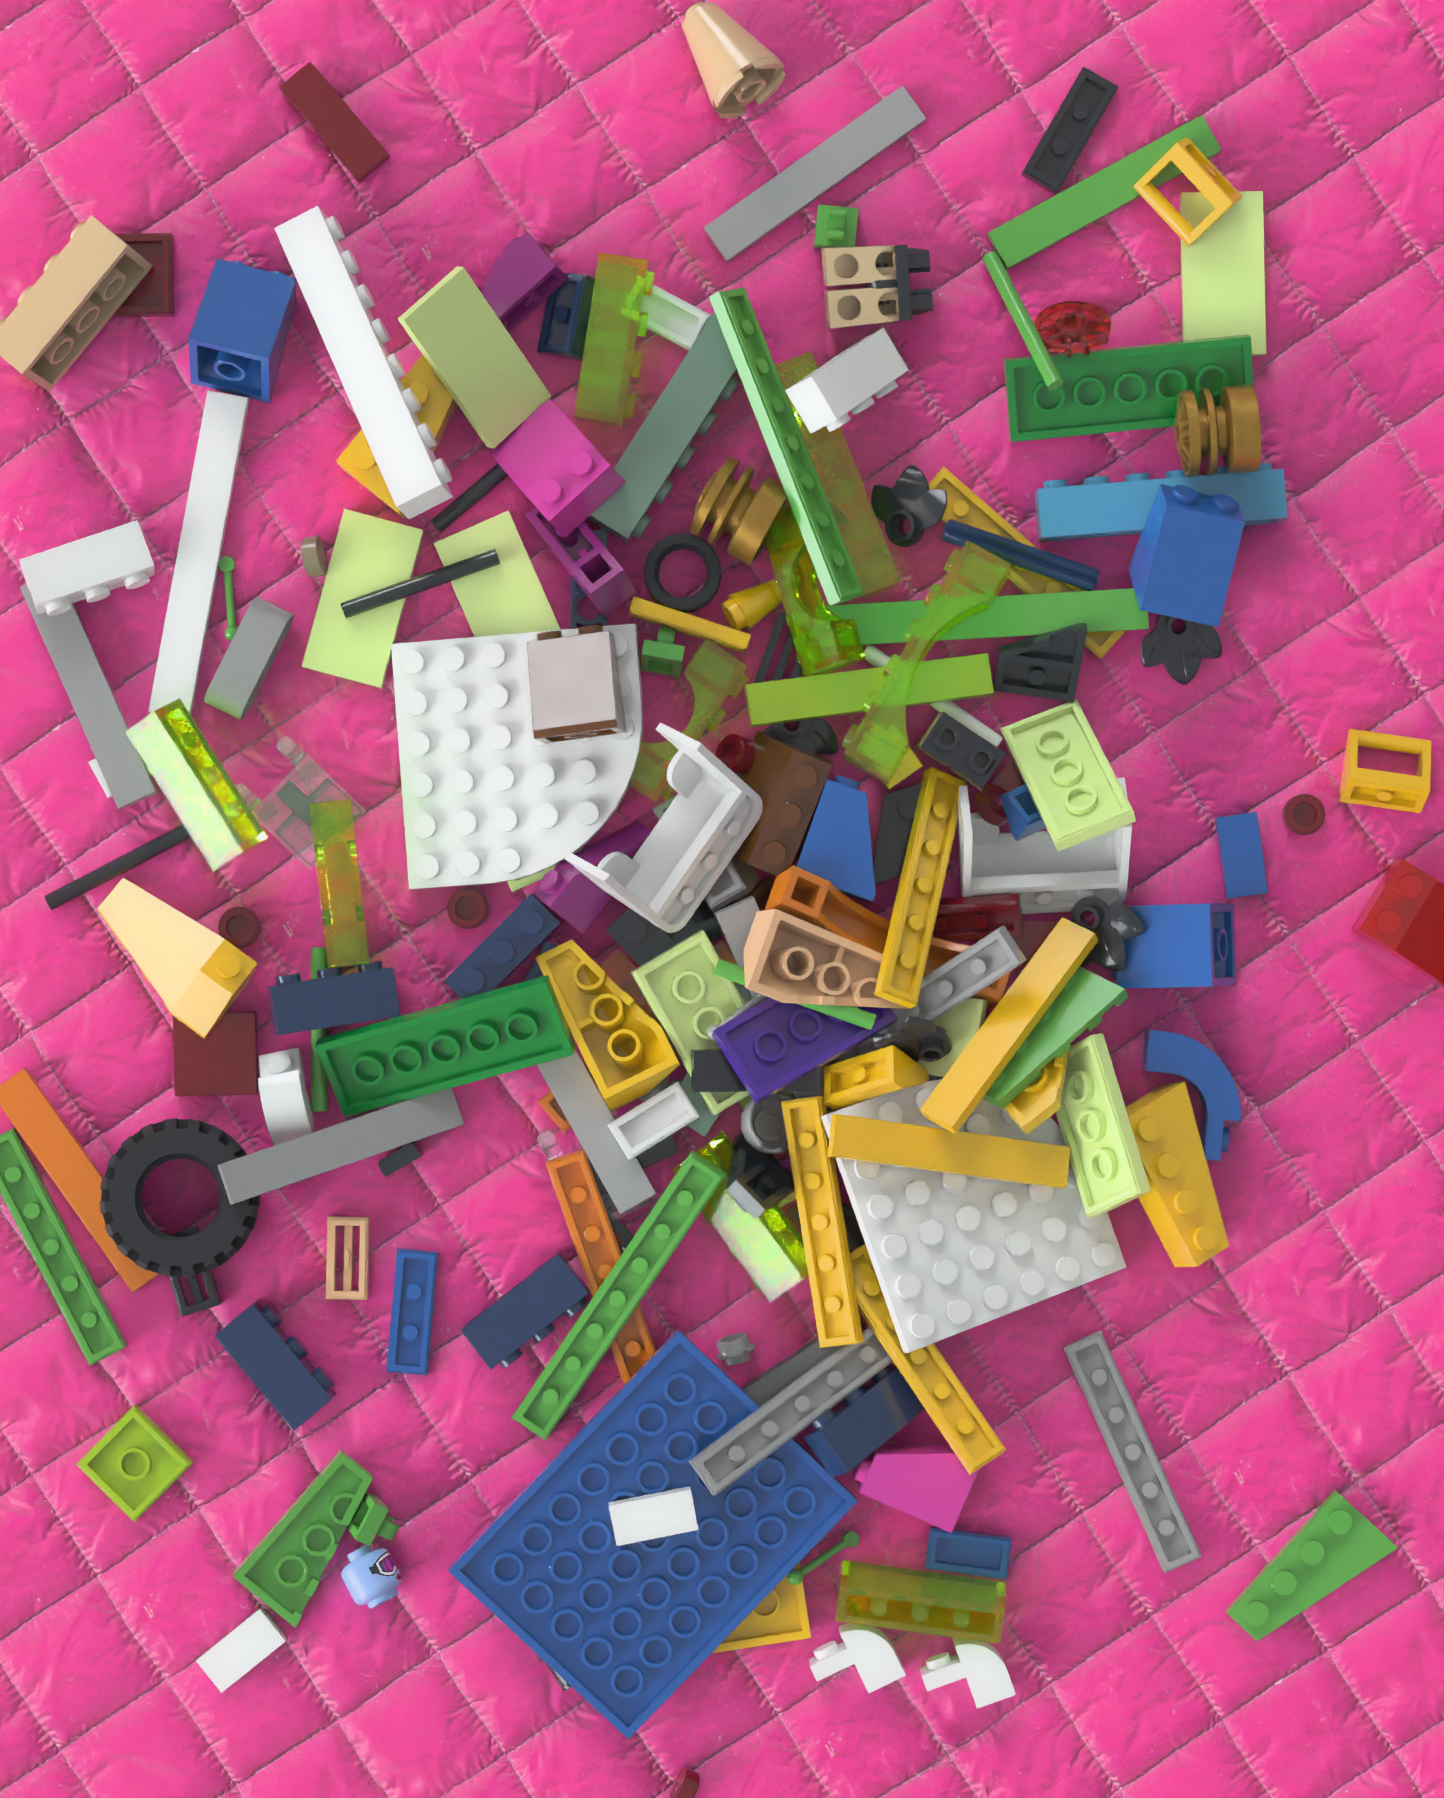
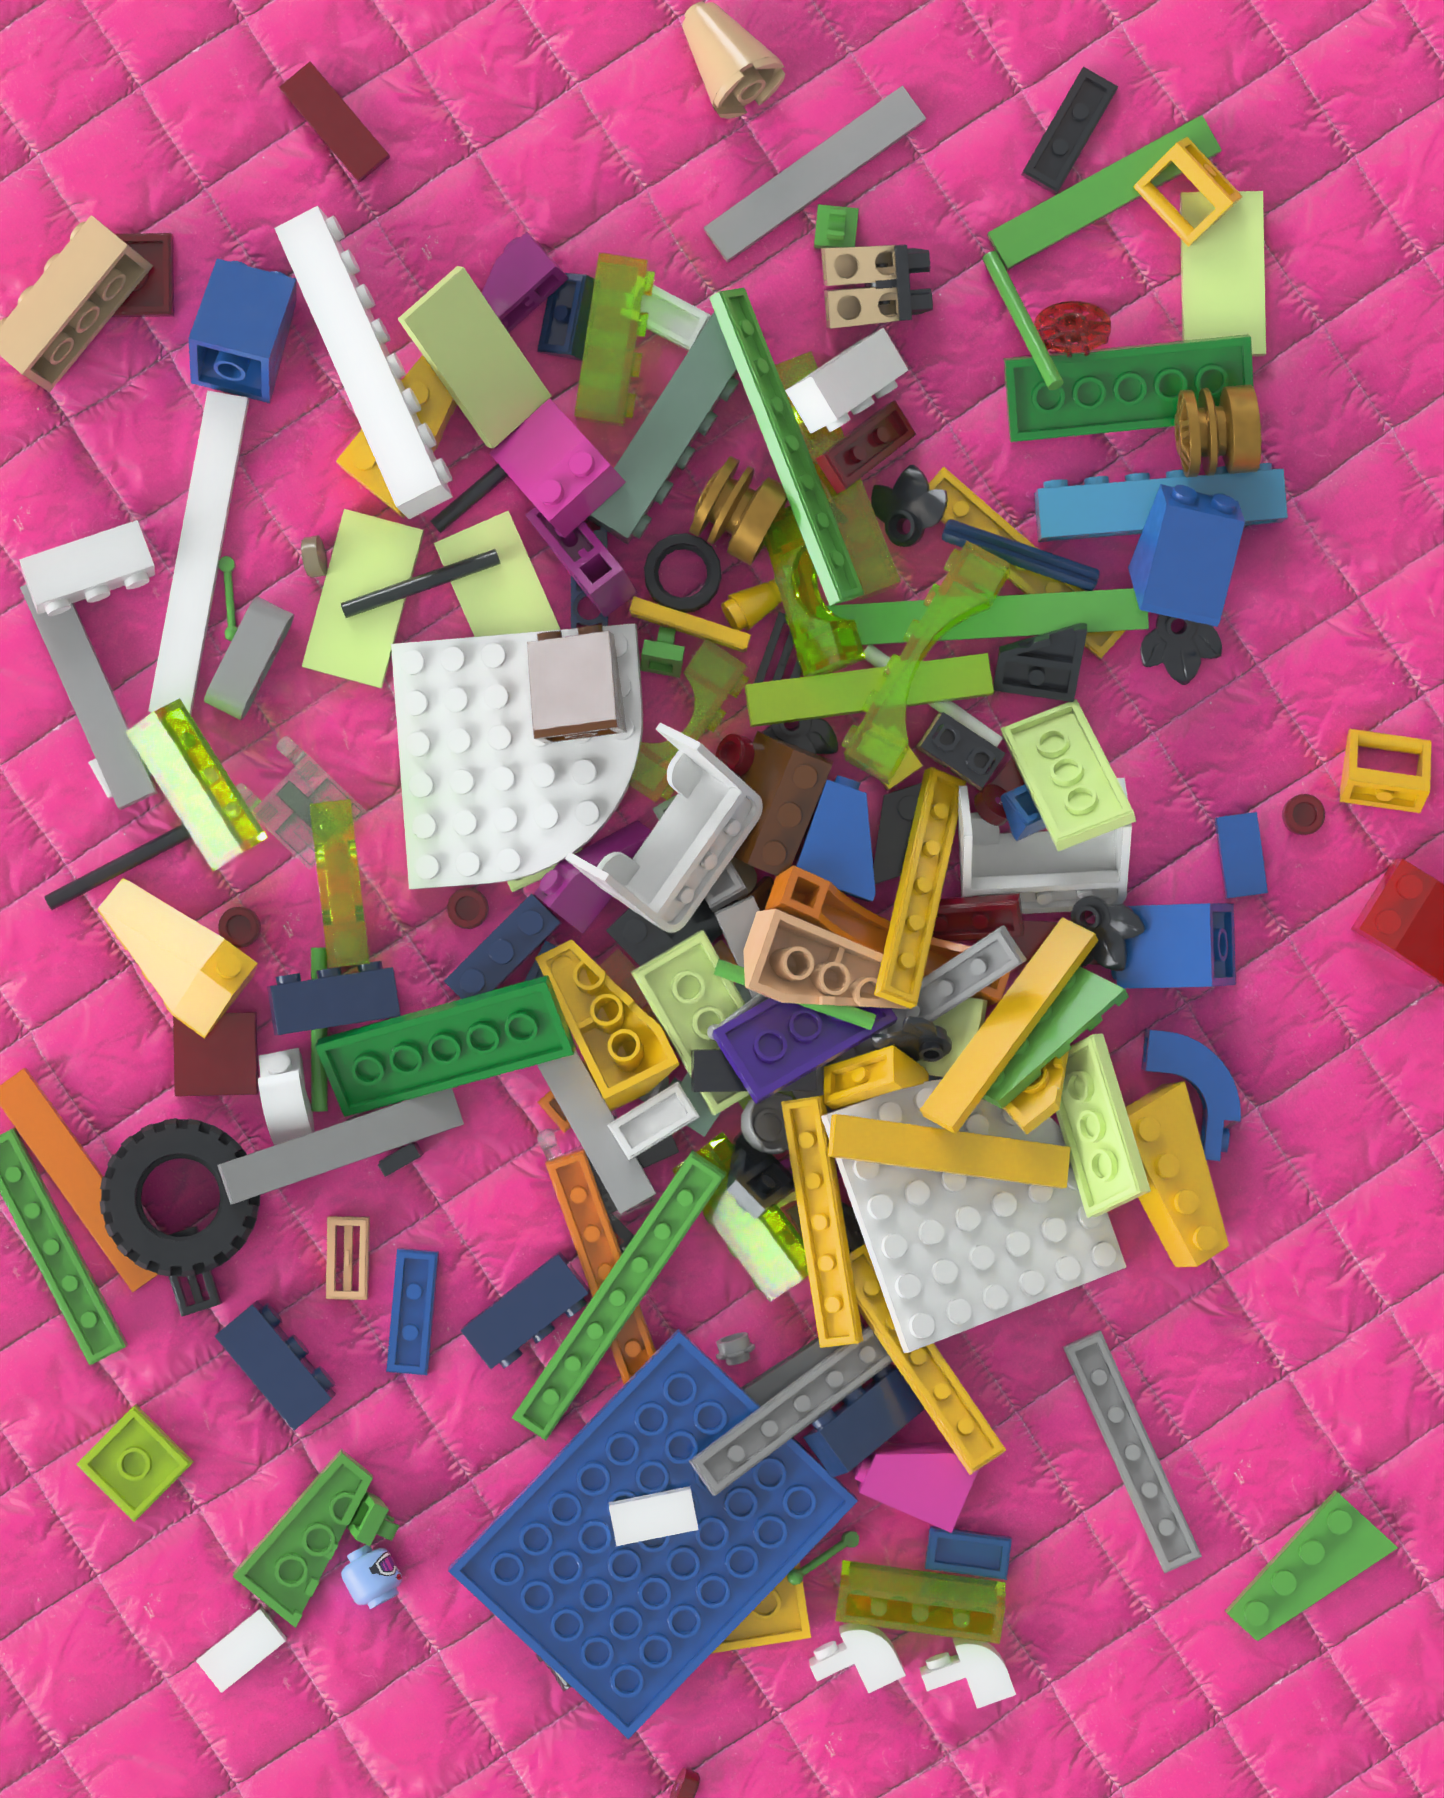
(865, 446): none -> dark red tile

